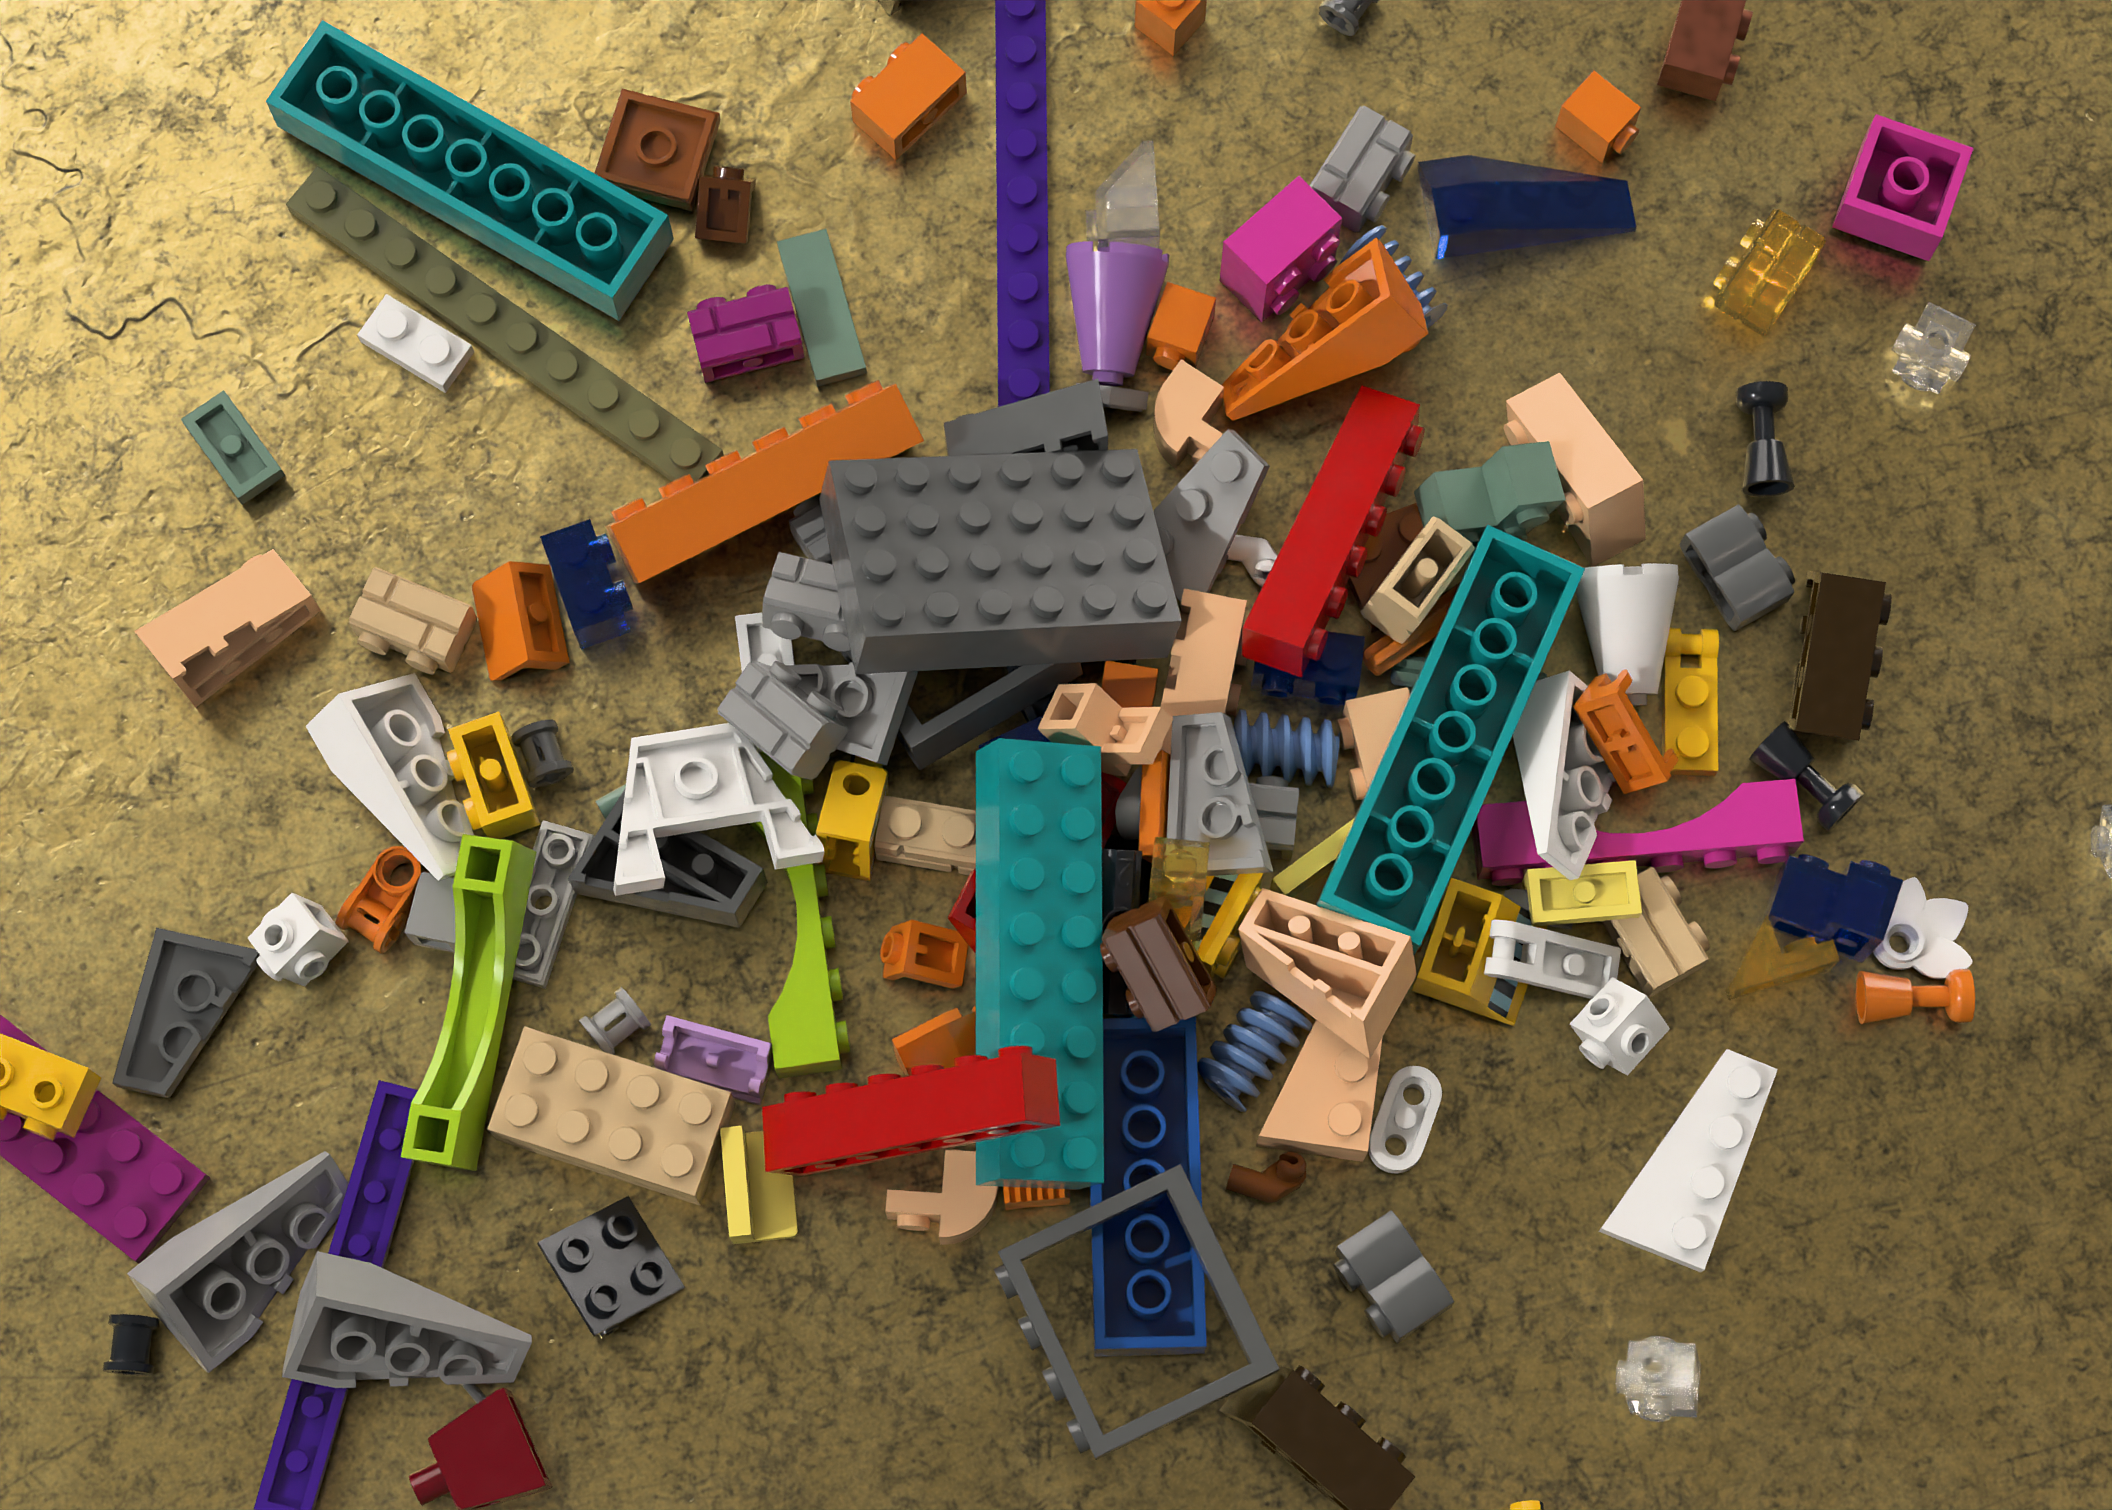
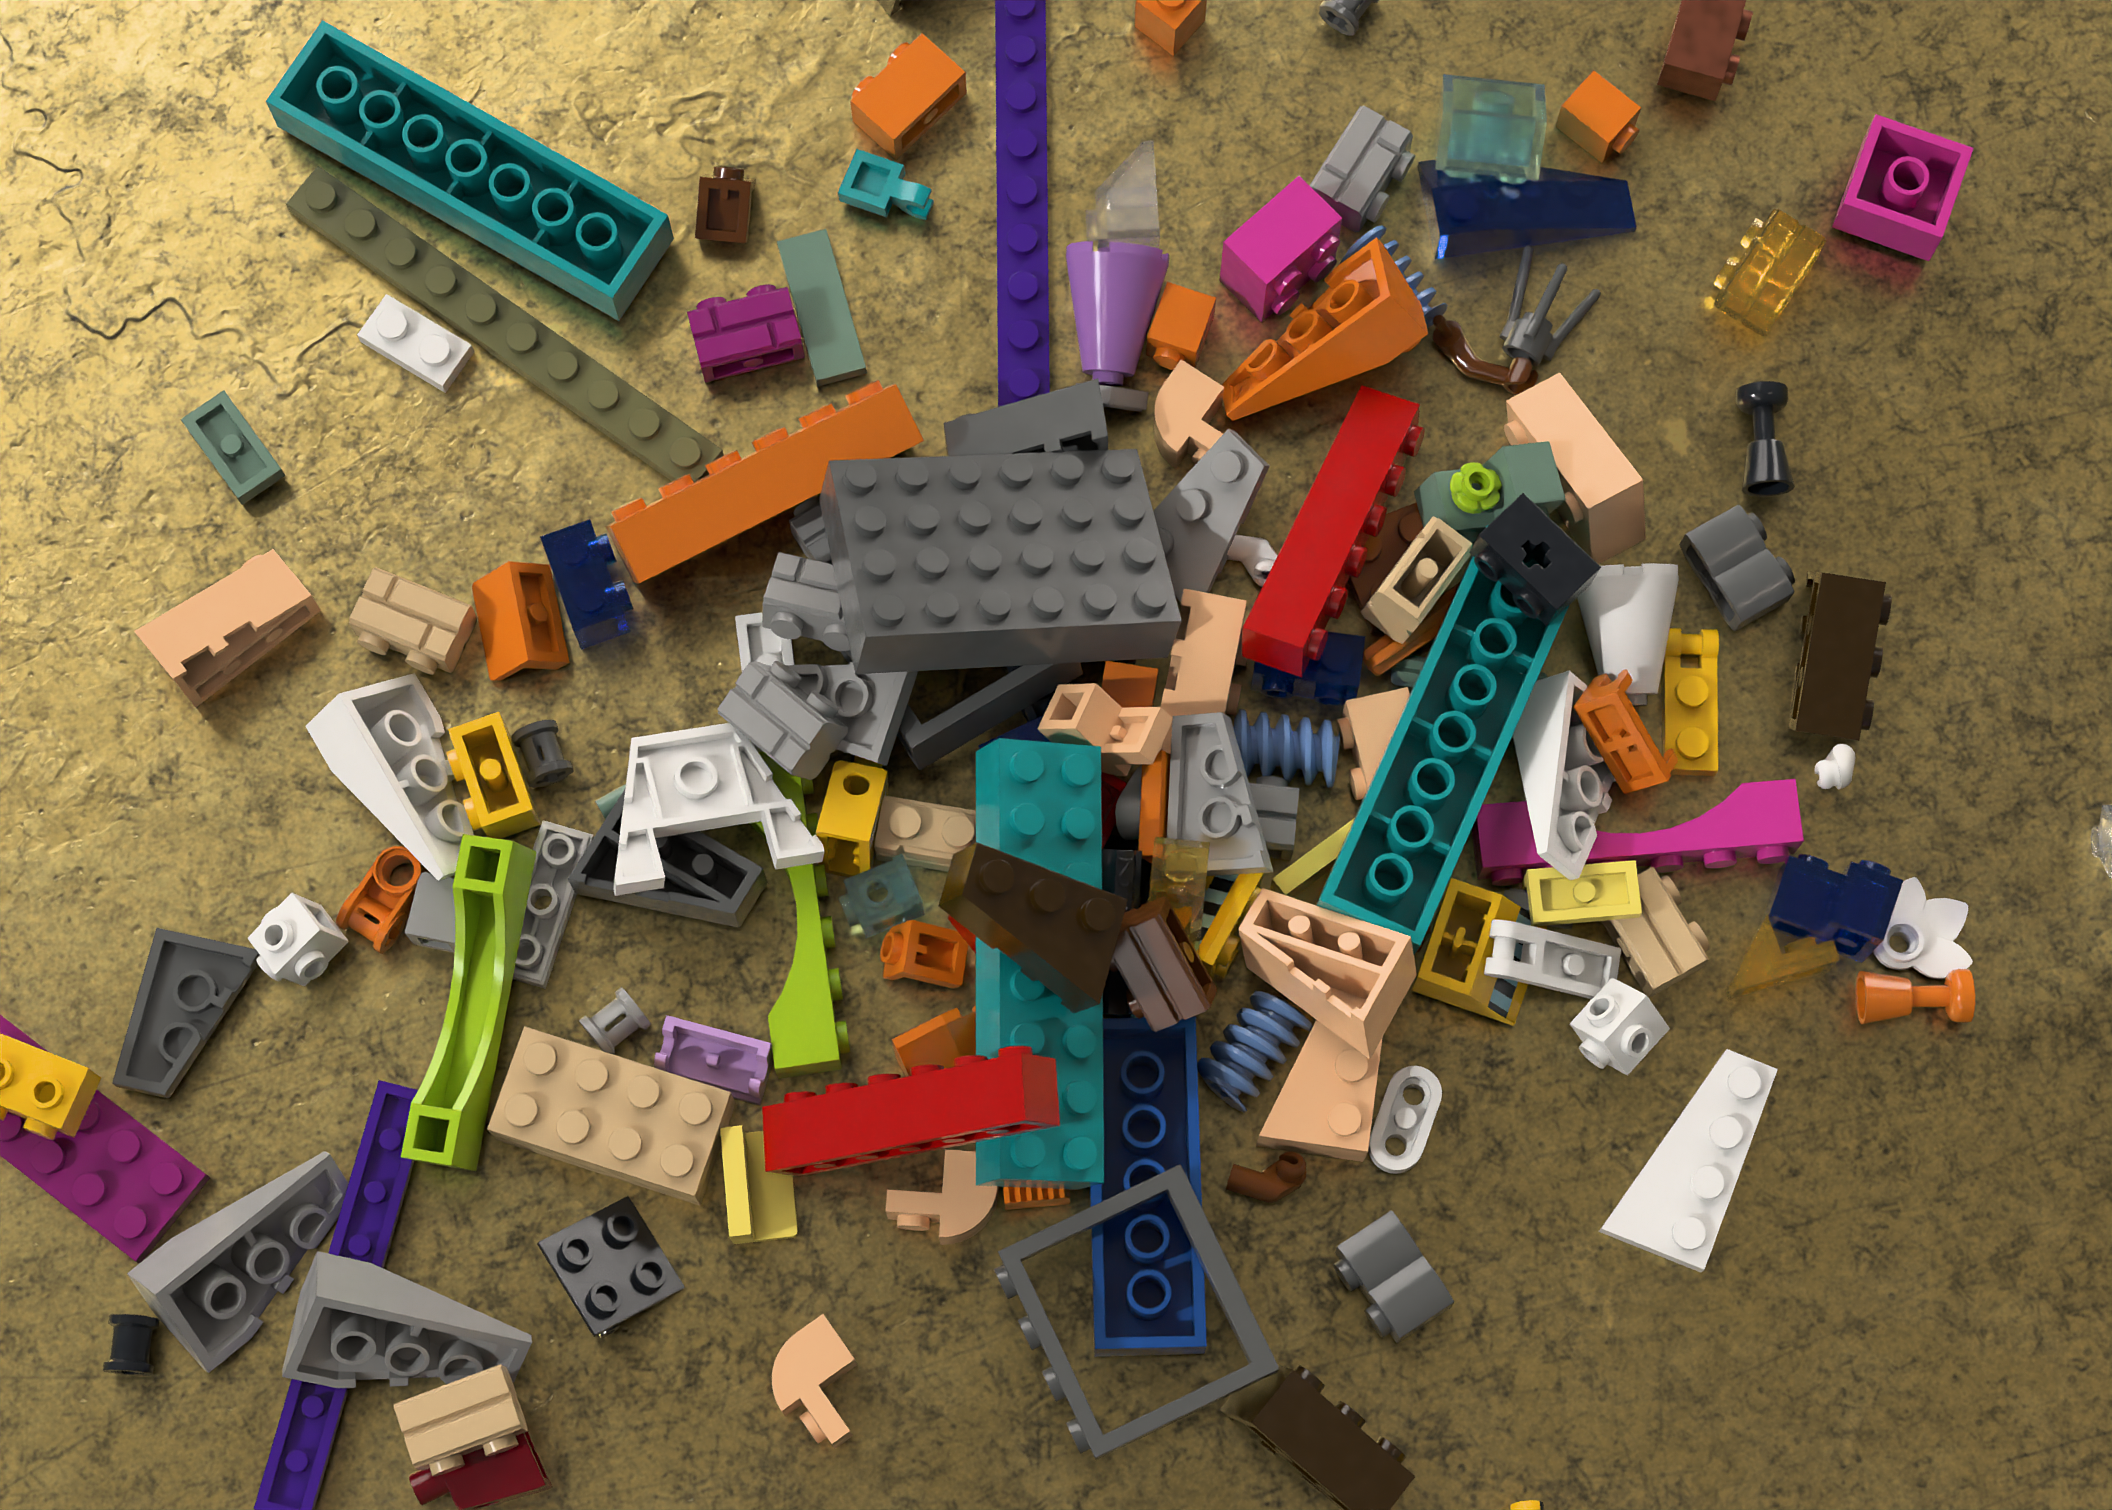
(461, 1419): none -> tan brick
(658, 148): dark orange plate -> none
(803, 1369): none -> light nougat brick
(878, 183): none -> teal plate
(899, 906): none -> clear light blue brick
(1038, 918): none -> dark brown wedge
(1453, 343): none -> reddish brown piece
(1468, 498): none -> lime plate
(1490, 128): none -> clear light blue brick
(1527, 534): none -> black brick
(1531, 335): none -> dark grey plant
(1660, 1379): clear brick -> none
(1789, 758): black piece -> none
(1836, 768): none -> white arm
(1932, 349): clear brick -> none

